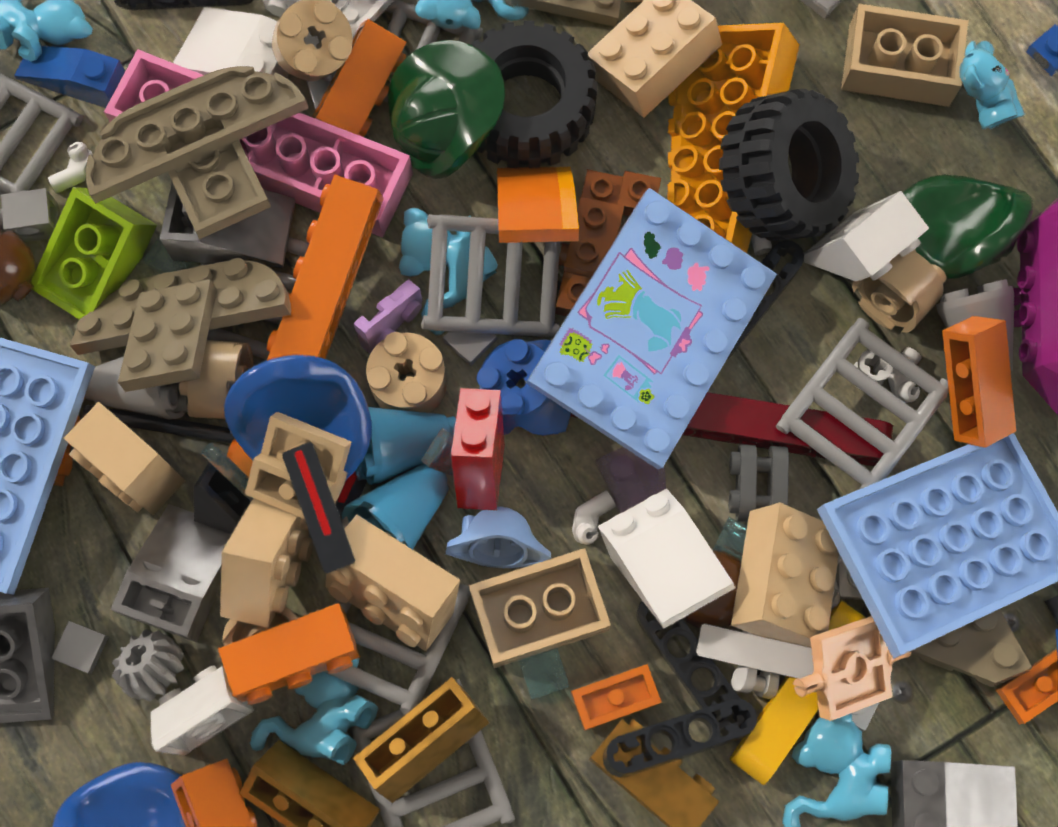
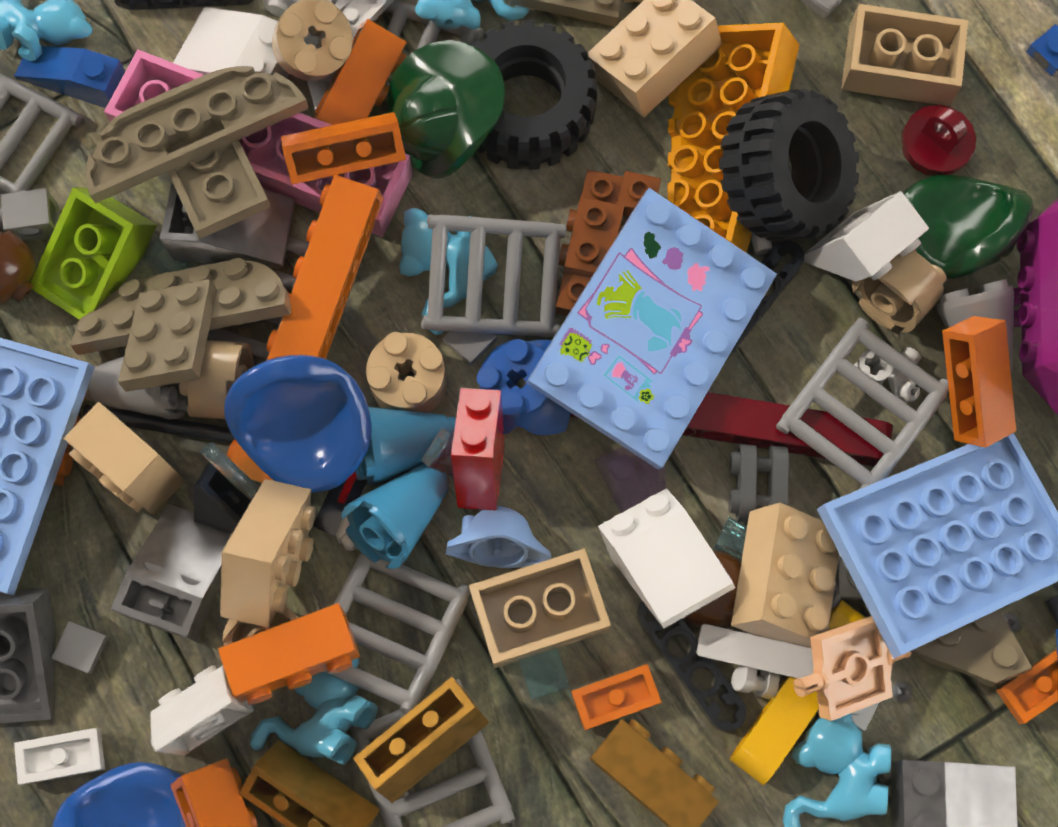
(59, 756): none -> white plate
(75, 171): white arm -> none
(148, 665): light grey gear -> none
(269, 475): tan brick -> none
(318, 507): black sticker -> none
(343, 148): none -> orange brick
(393, 311): lavender wing -> none
(394, 585): tan brick -> none
(537, 205): orange slope -> none
(587, 517): white arm -> none
(678, 732): black beam -> none
(938, 140): none -> dark red tile
(990, 85): medium azure animal -> none

